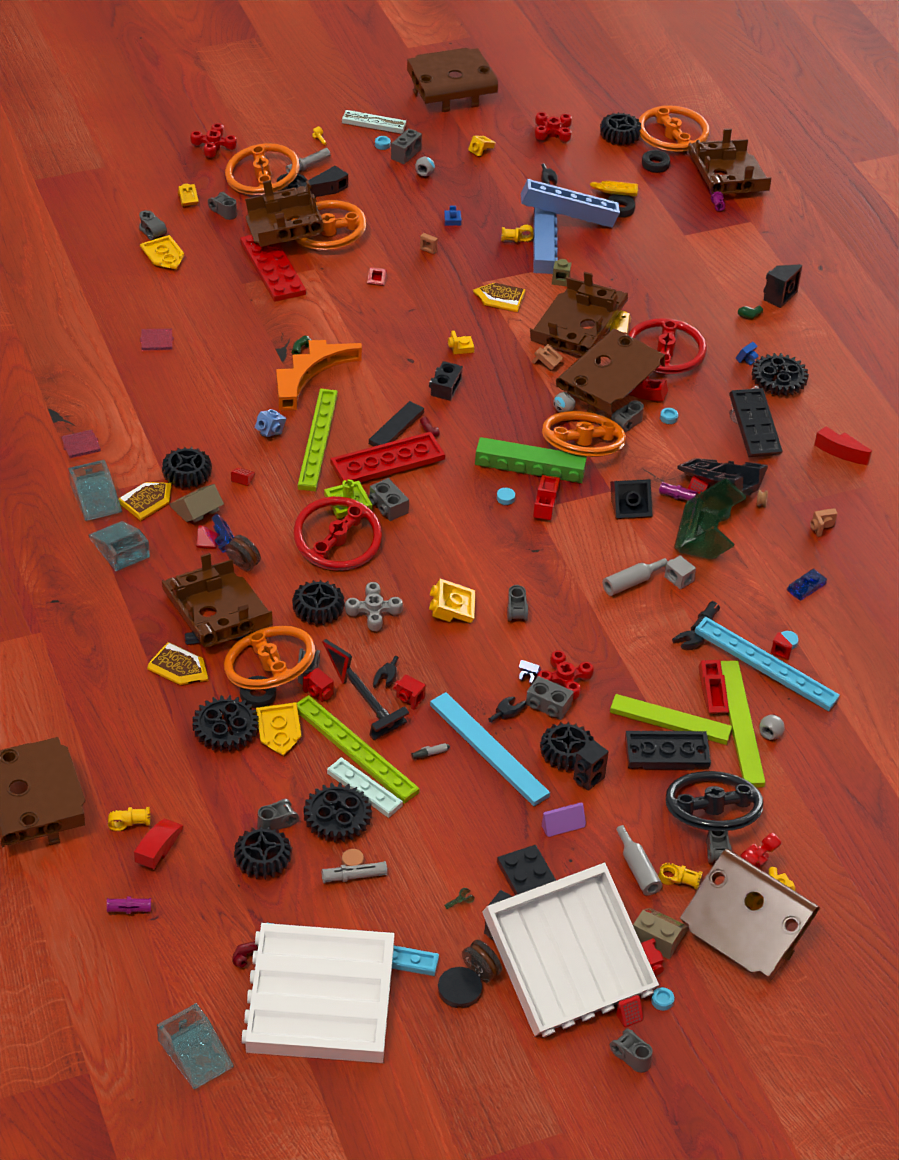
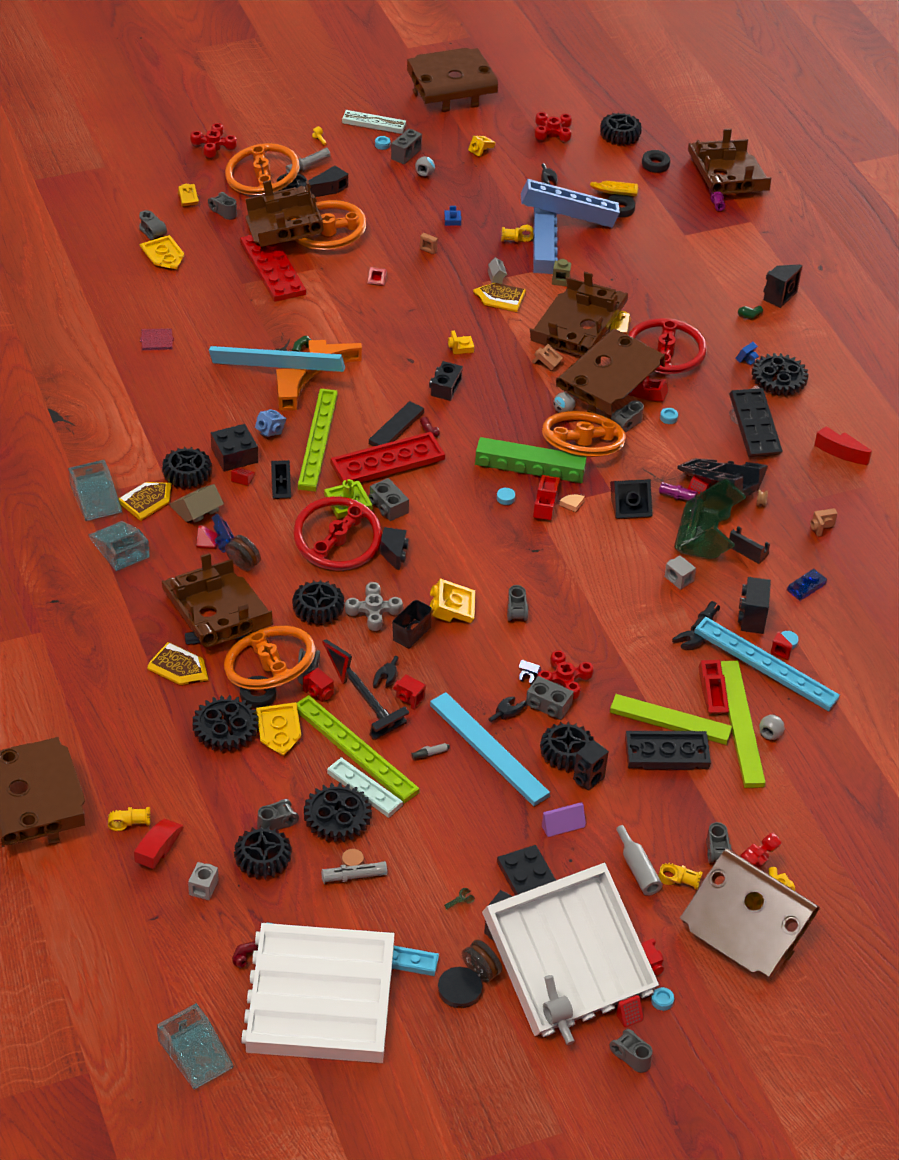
(80, 443): clear pink piece -> none
(128, 905): magenta pin -> none
(203, 881): none -> light grey brick
(234, 447): none -> black brick
(277, 358): none -> medium azure tile
(280, 479): none -> black slope
(393, 546): none -> black slope
(402, 623): none -> black piece
(496, 271): none -> light grey piece
(558, 1010): none -> light grey piece
(572, 502): none -> light nougat tile
(631, 576): light grey piece -> none
(662, 928): dark tan slope -> none
(673, 127): orange piece -> none
(714, 801): black piece -> none
(748, 547): none -> black hinge
(754, 605): none -> black brick

